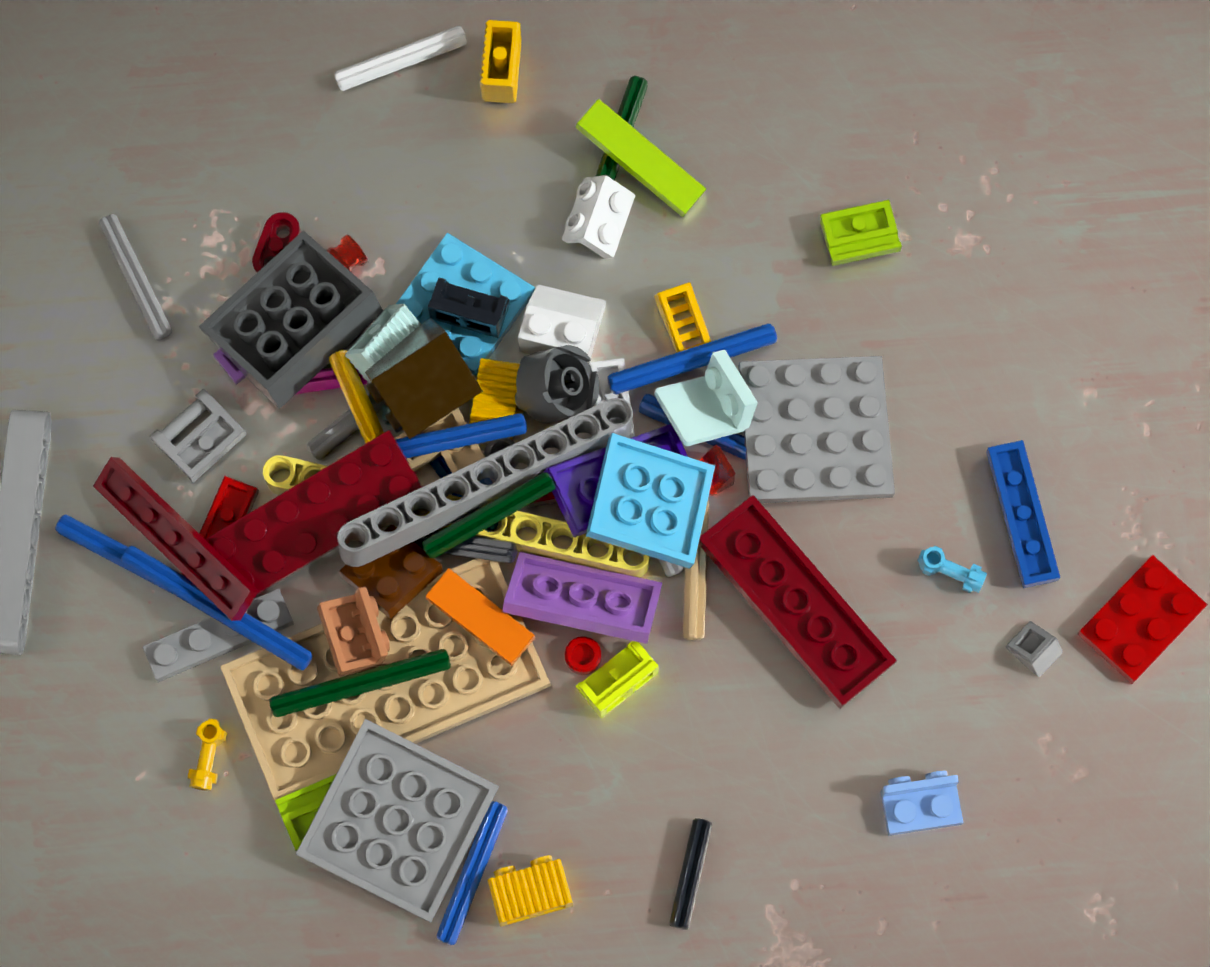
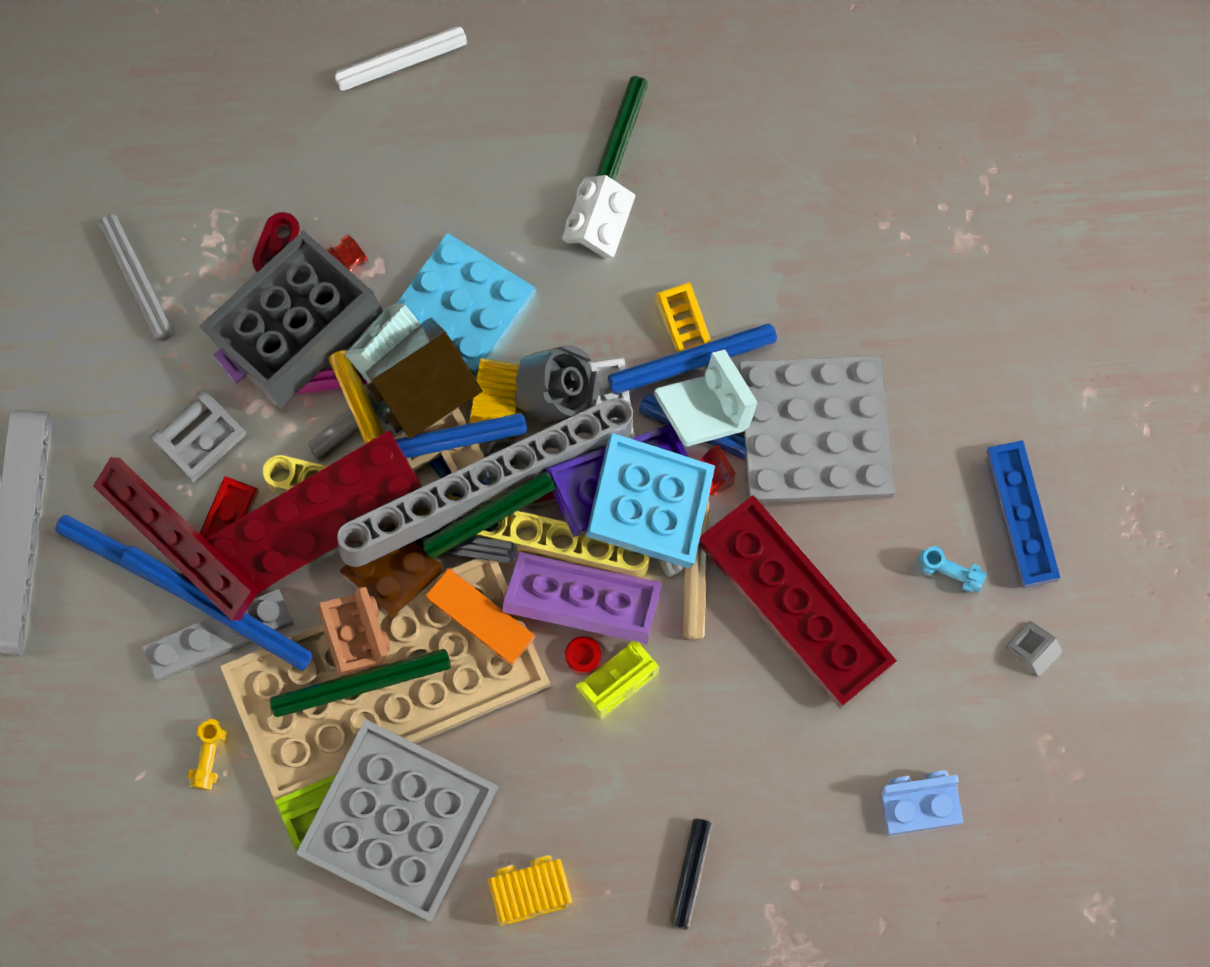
(468, 308): black hinge -> none
(471, 873): blue axle -> none
(500, 61): yellow brick -> none
(560, 319): white slope -> none
(640, 158): lime tile -> none
(860, 232): lime plate -> none
(1142, 619): red plate -> none

